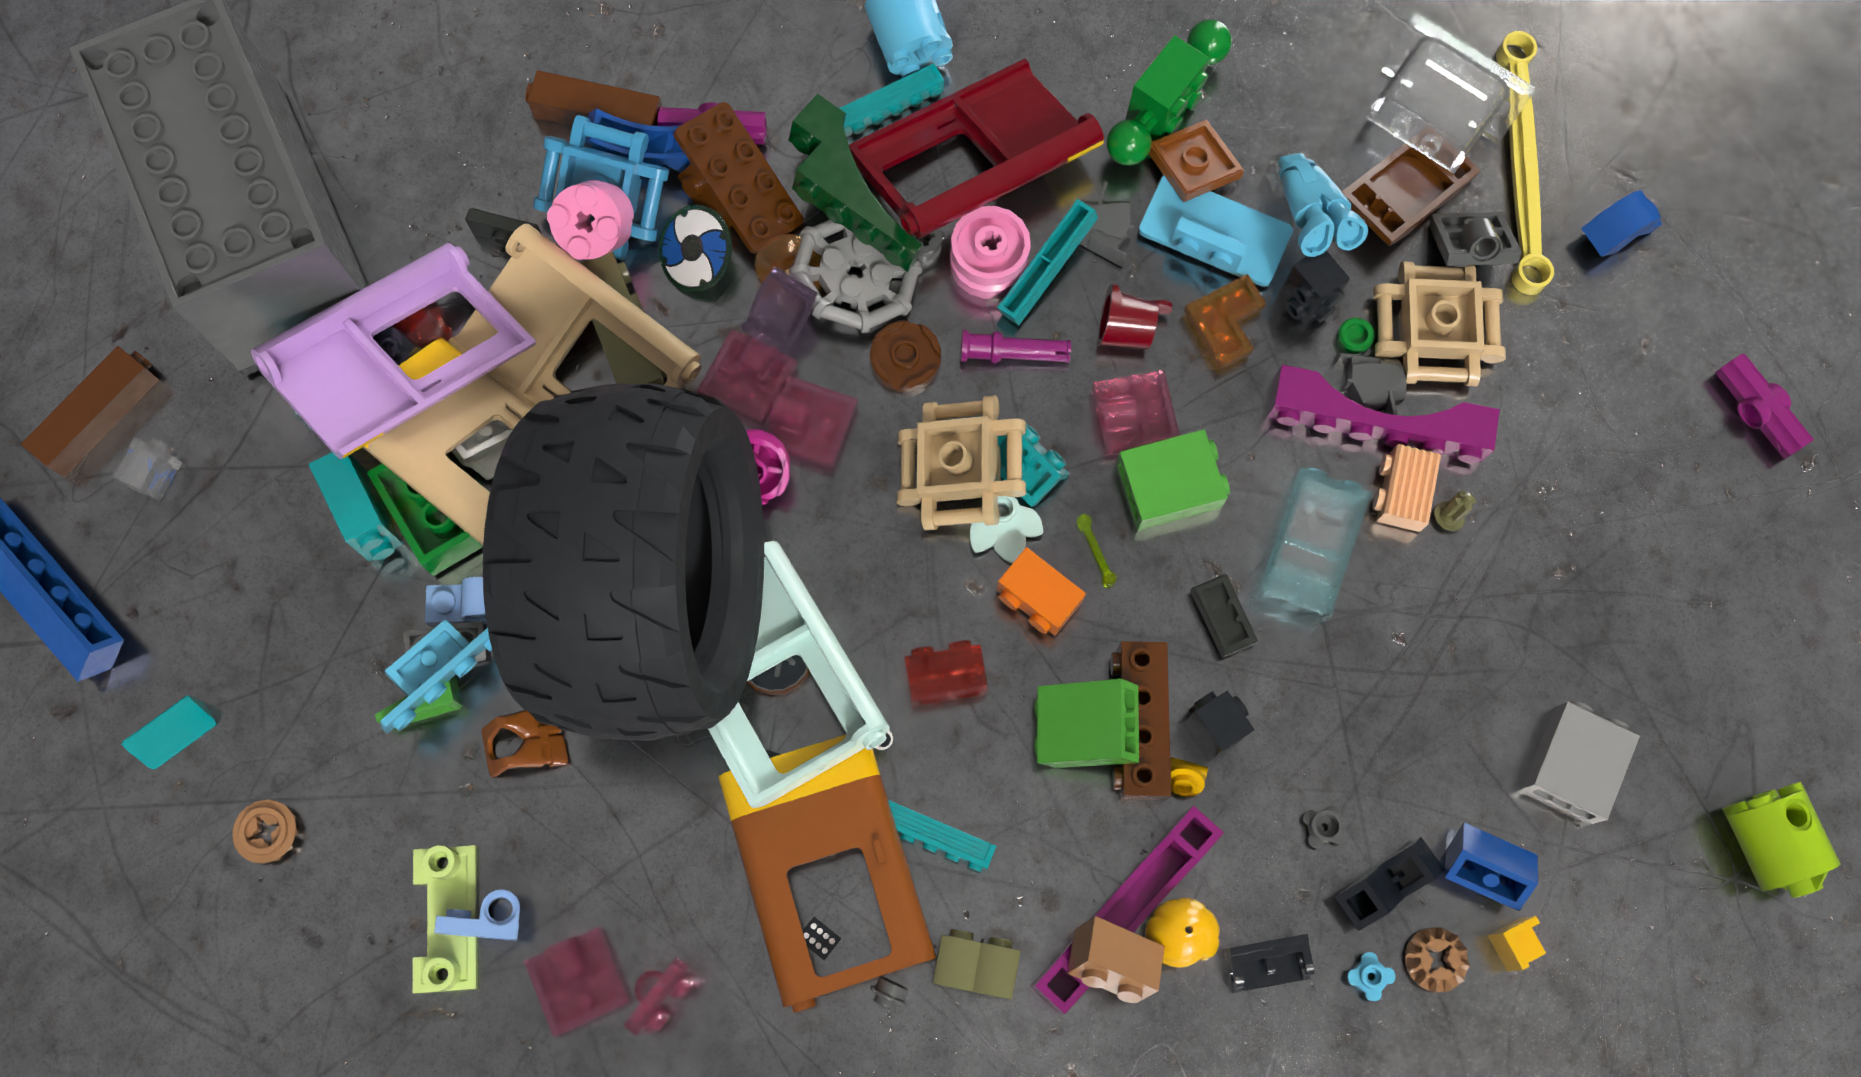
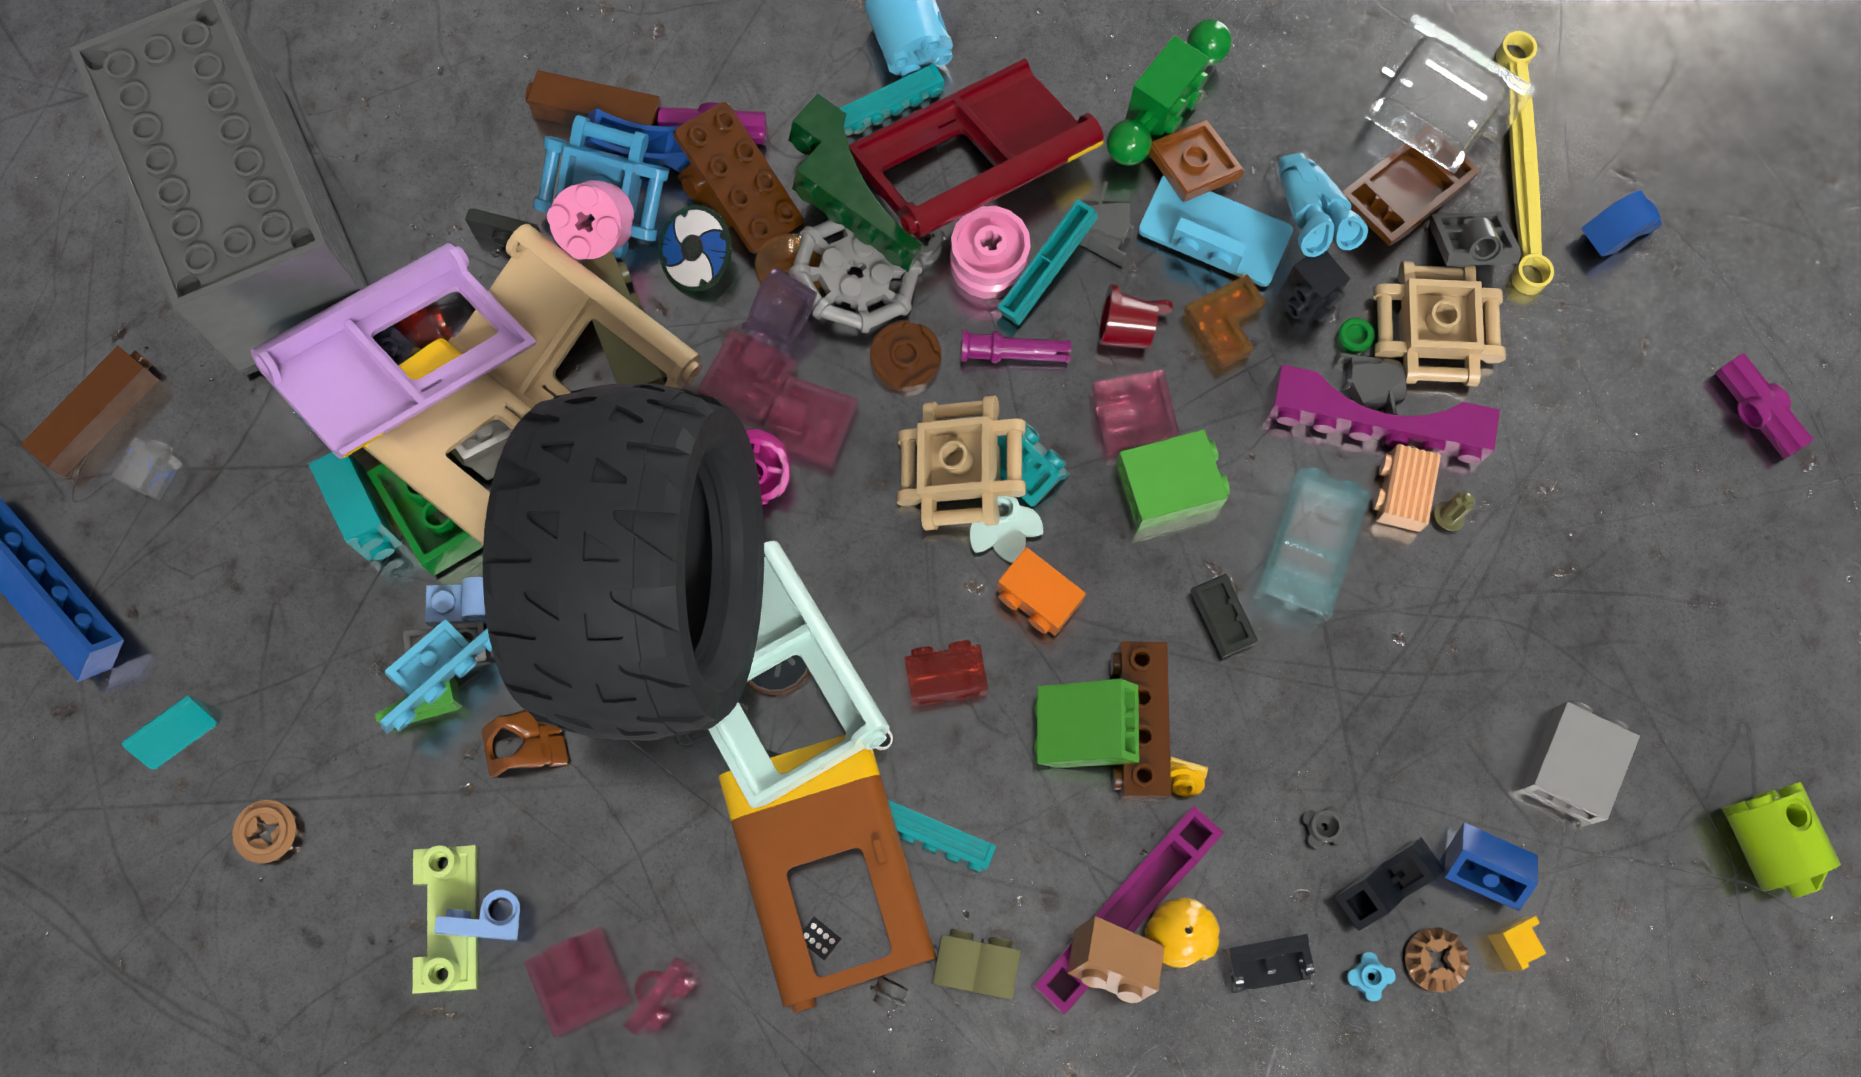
(1084, 523): clear neon green hinge -> none
(1218, 723): black brick -> none

